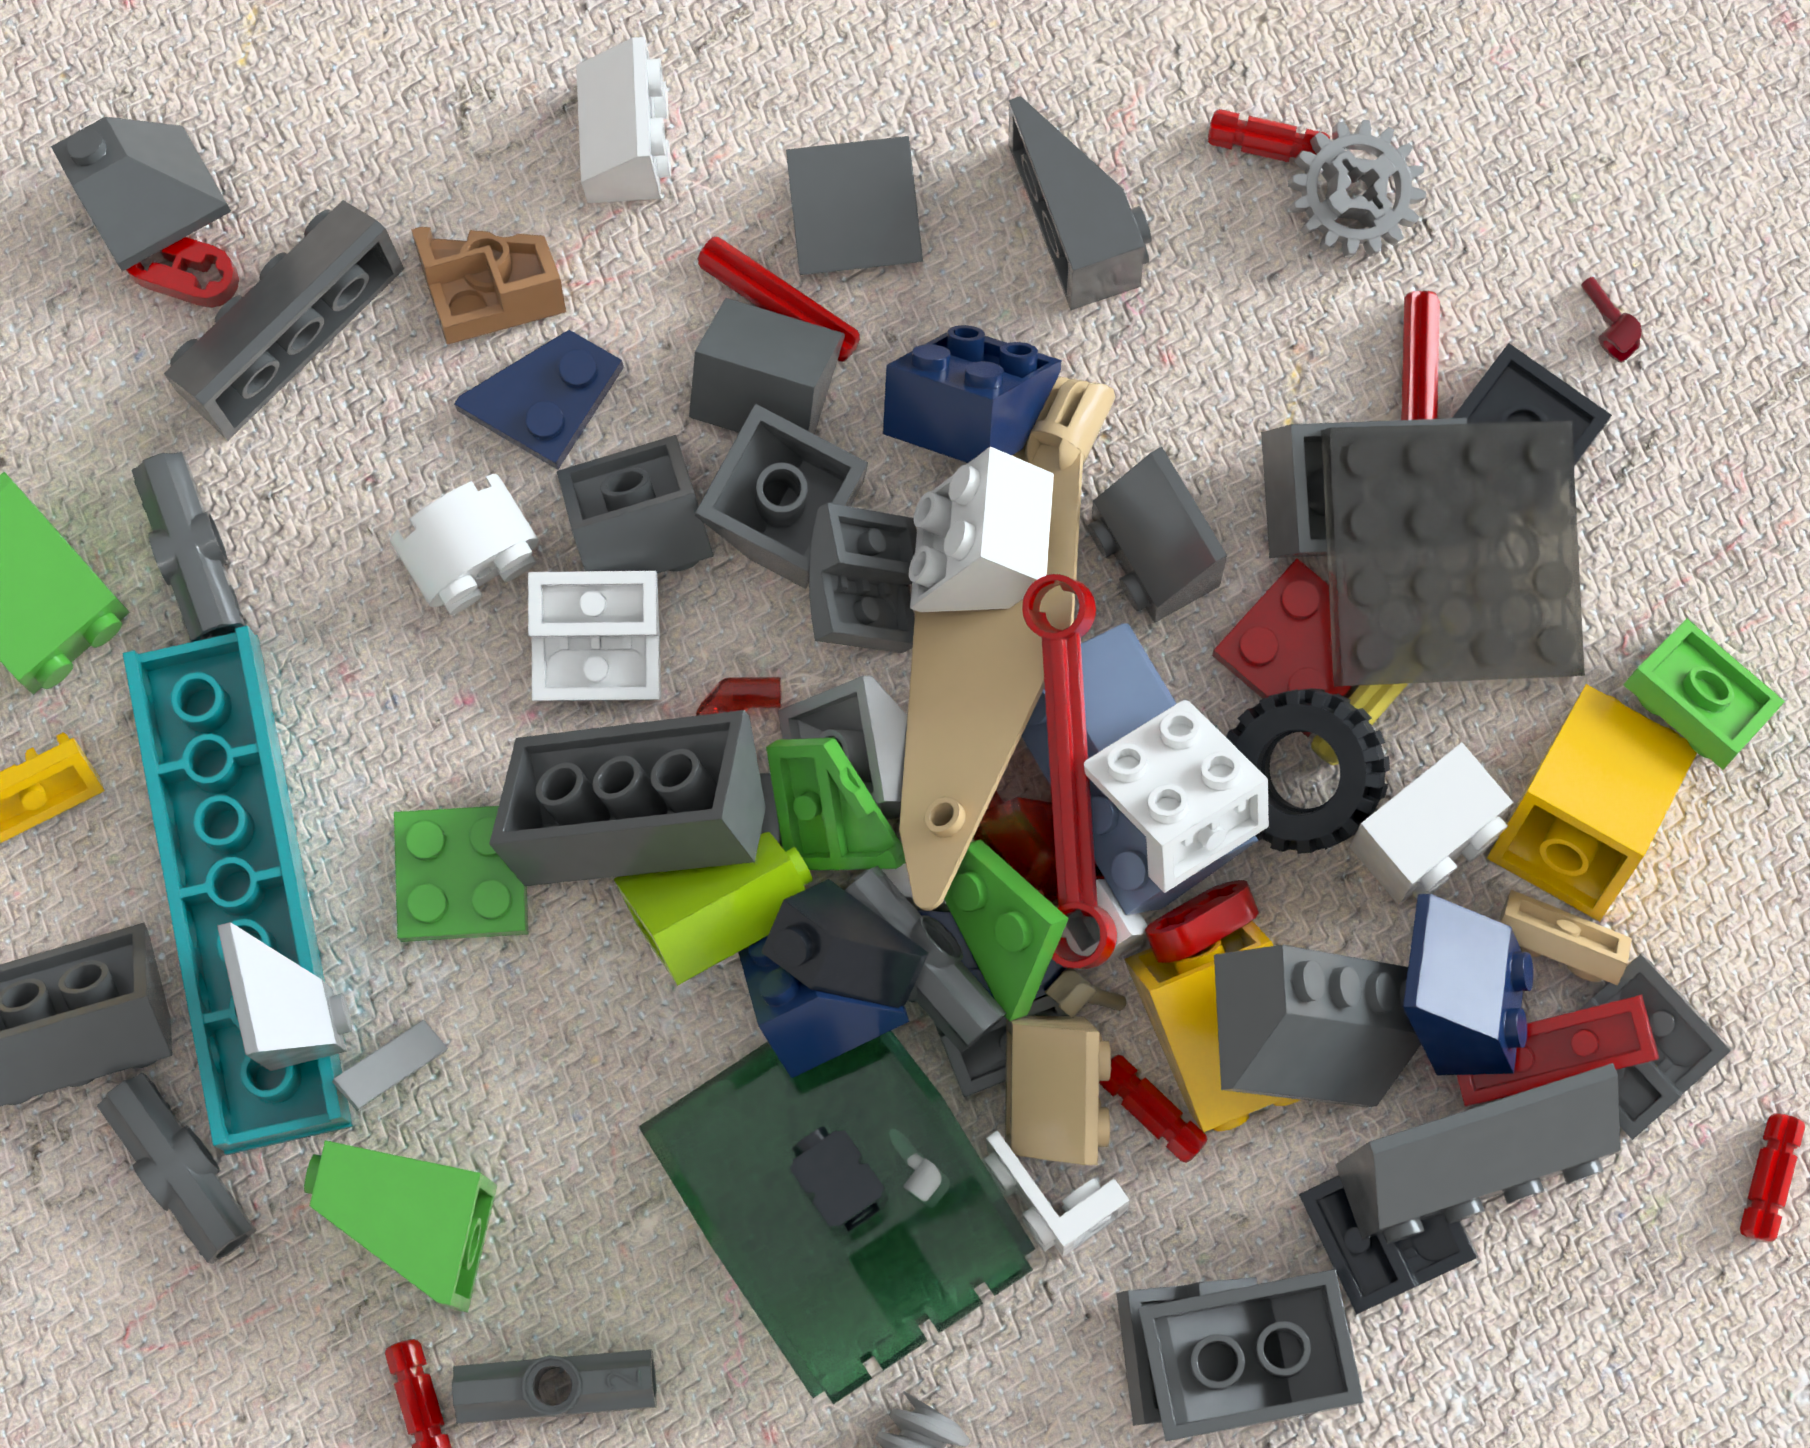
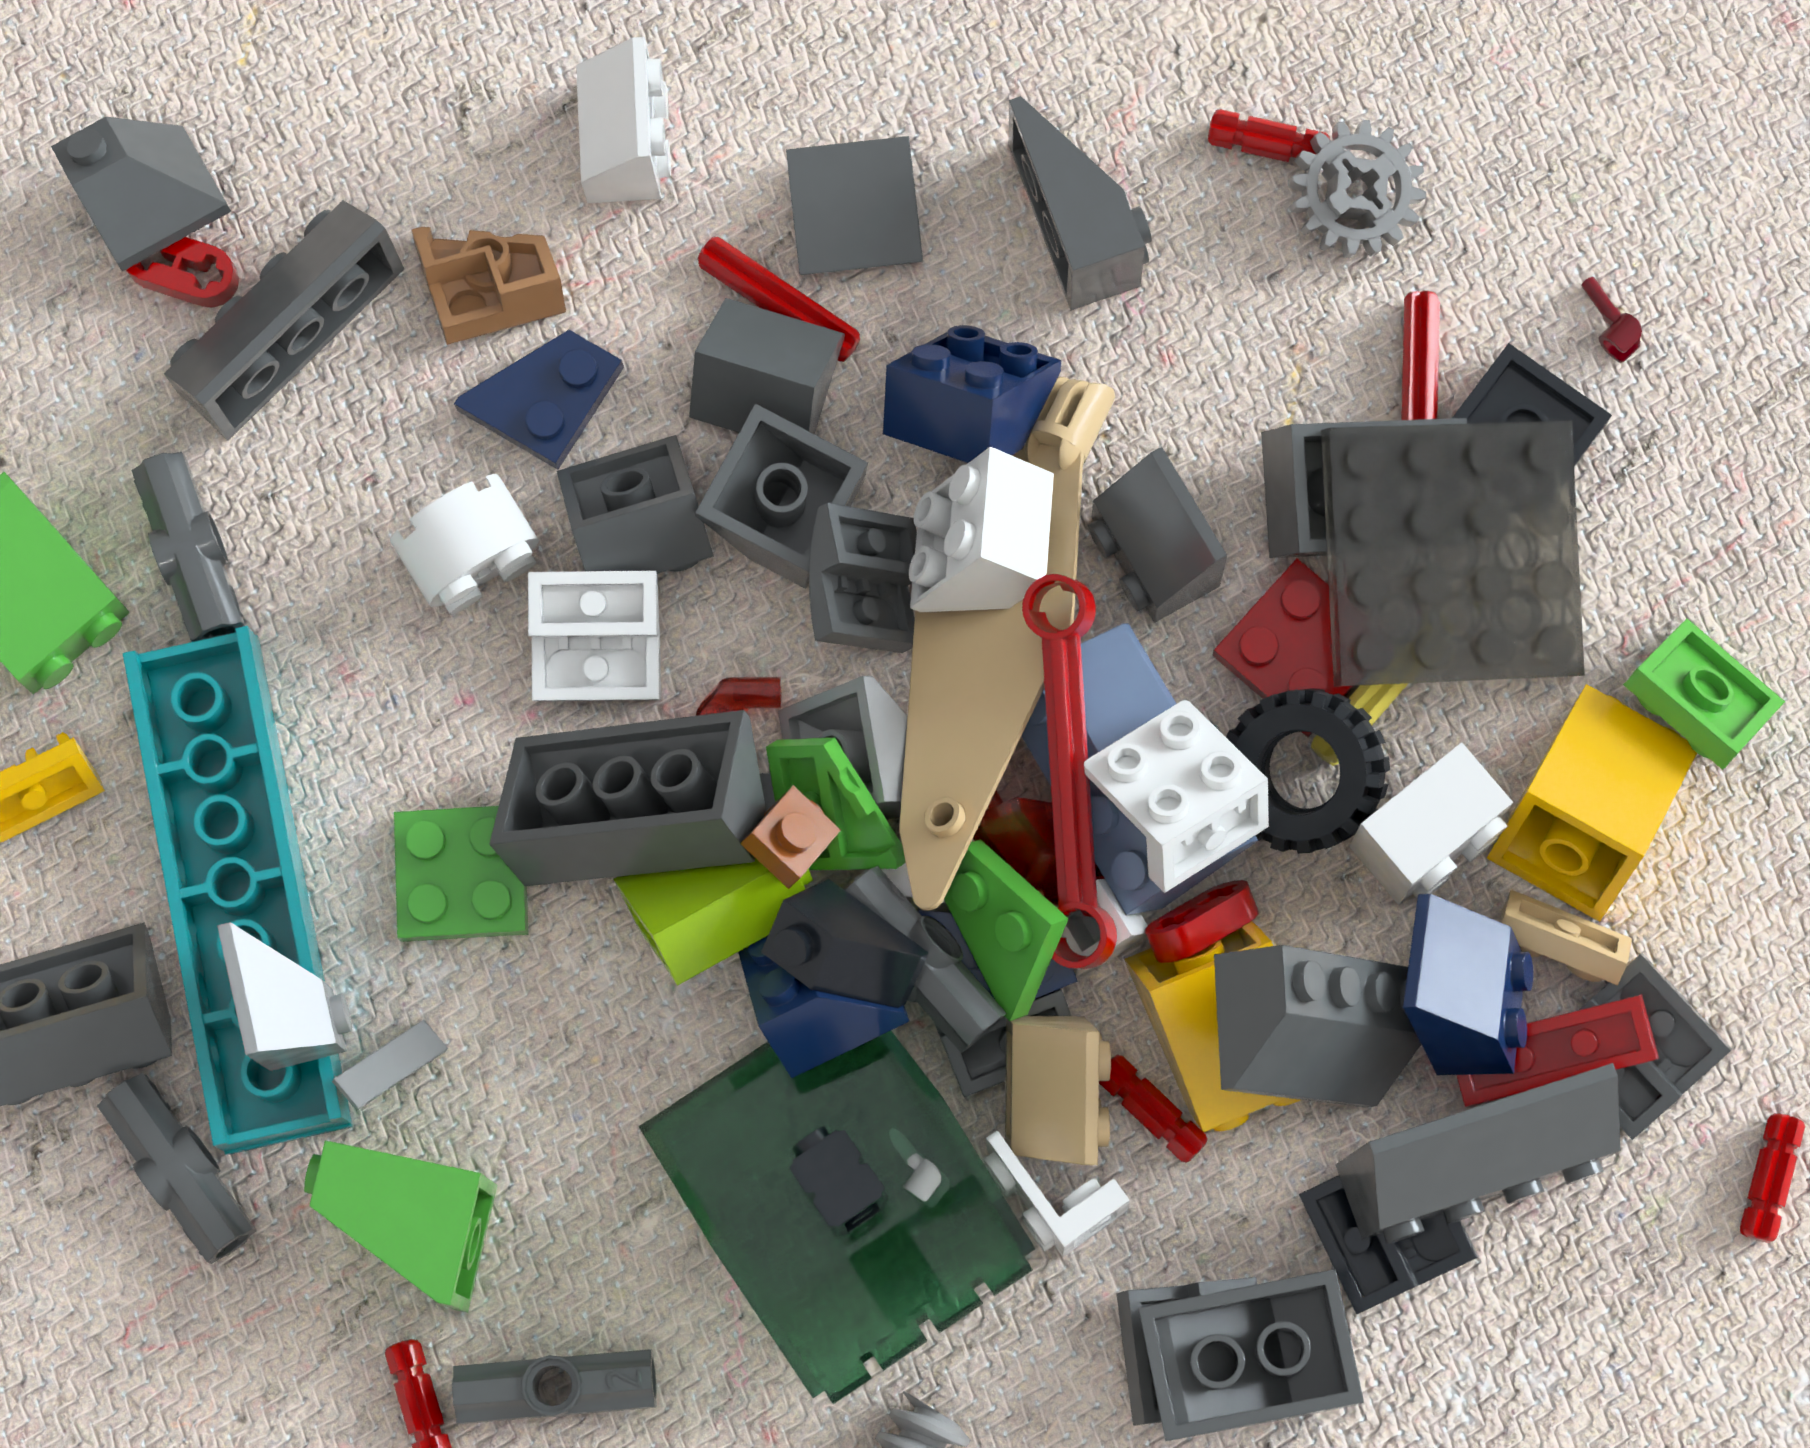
(790, 836): none -> bracket
(1074, 992): dark tan hand -> none

